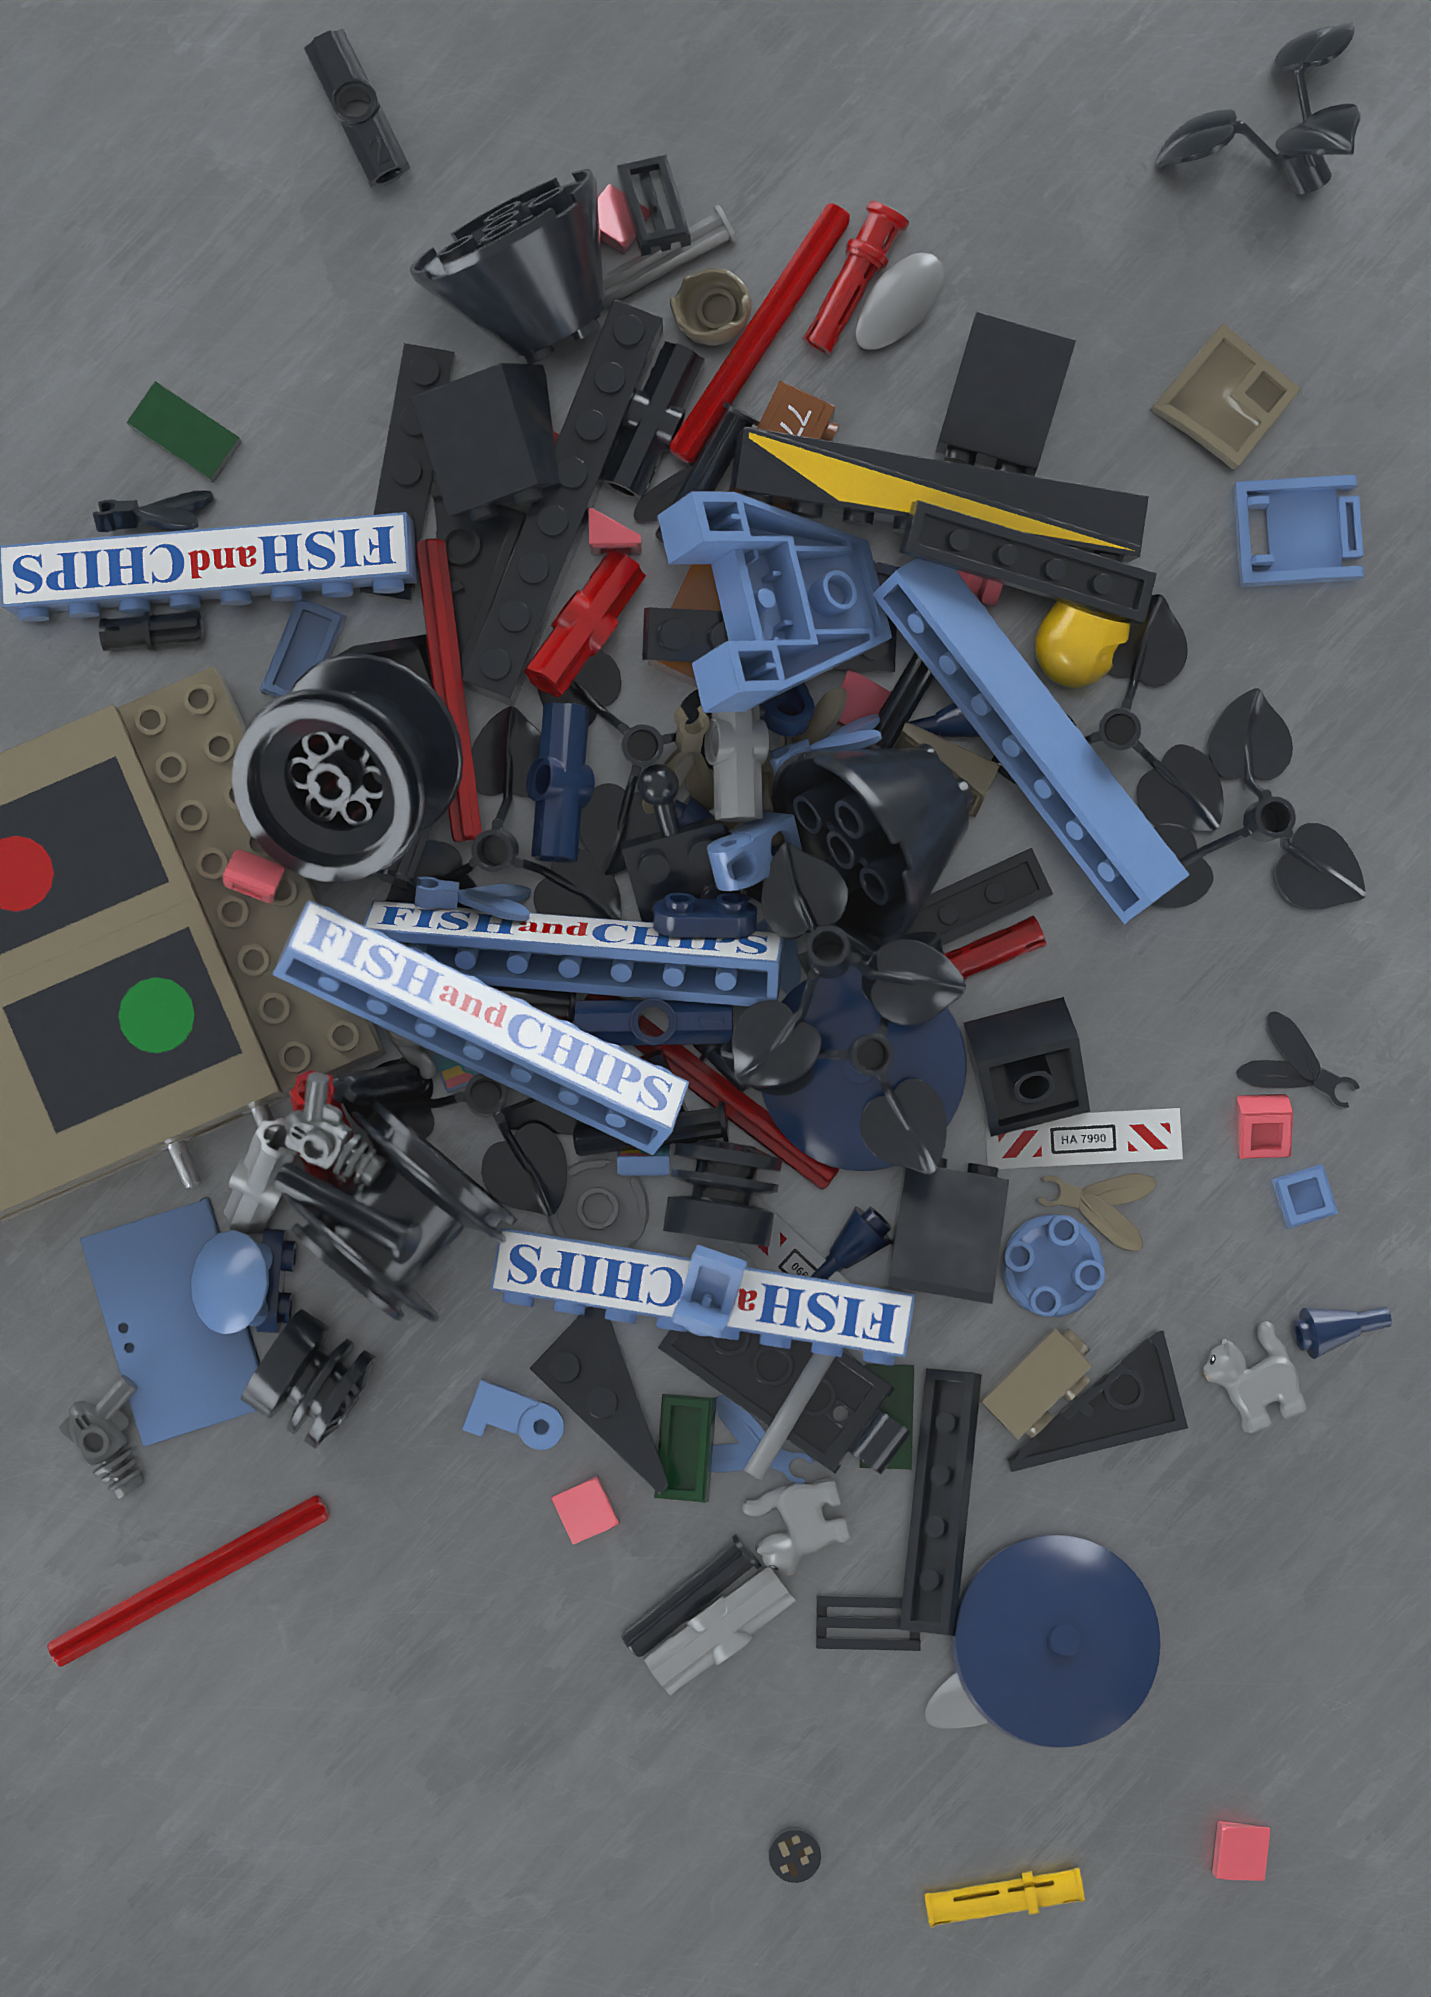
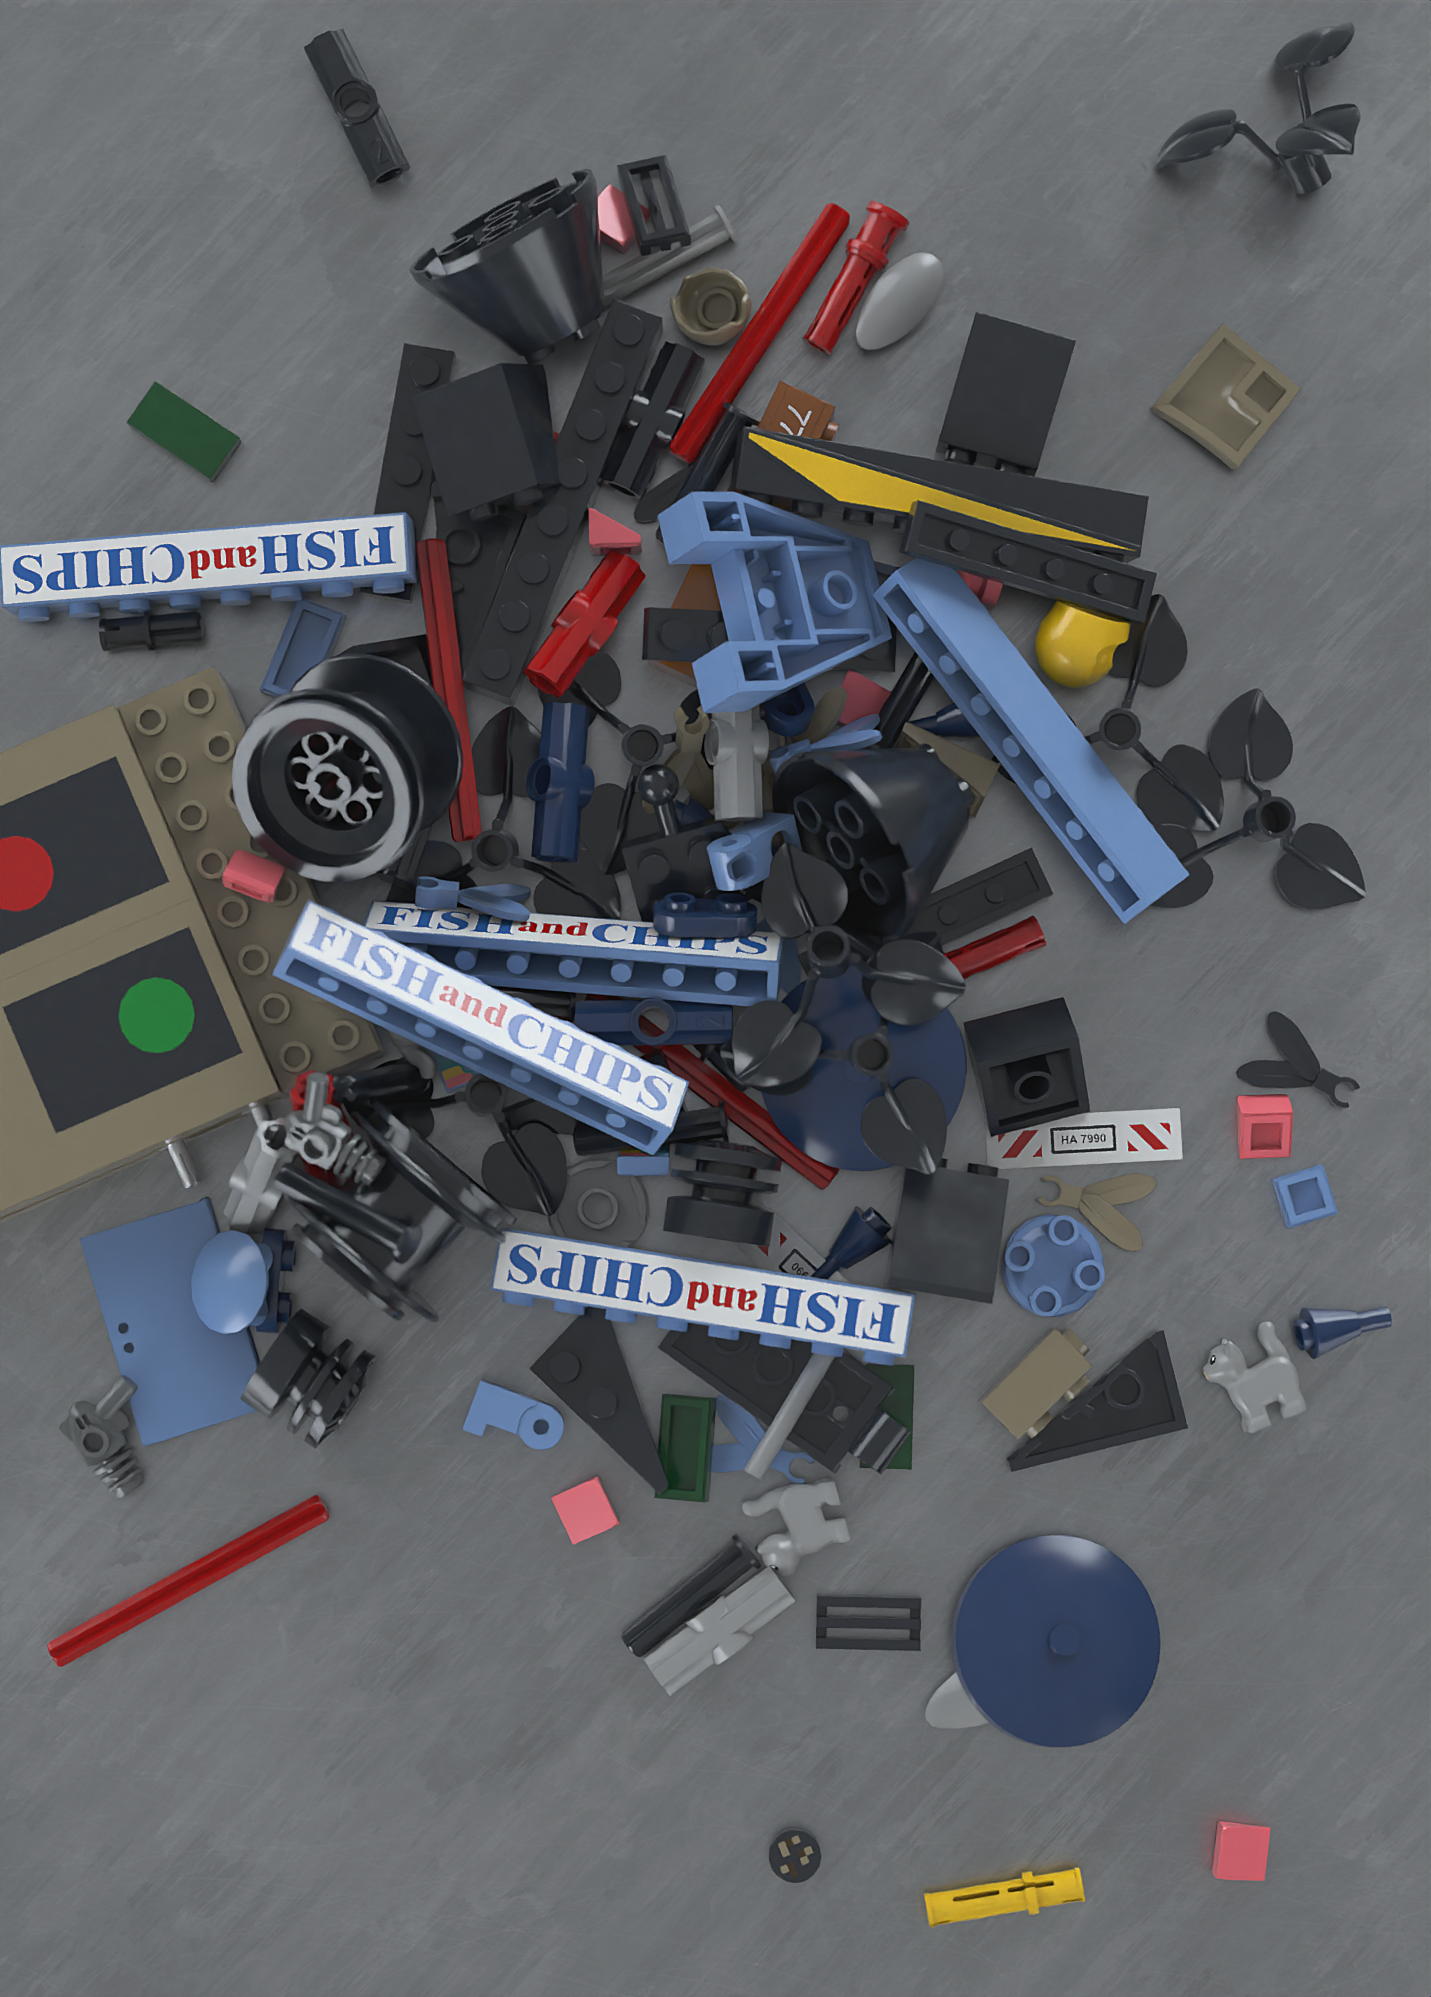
(168, 514): black piece -> none
(709, 1292): medium blue bracket -> none
(940, 1501): black plate -> none
(1305, 530): medium blue container -> none

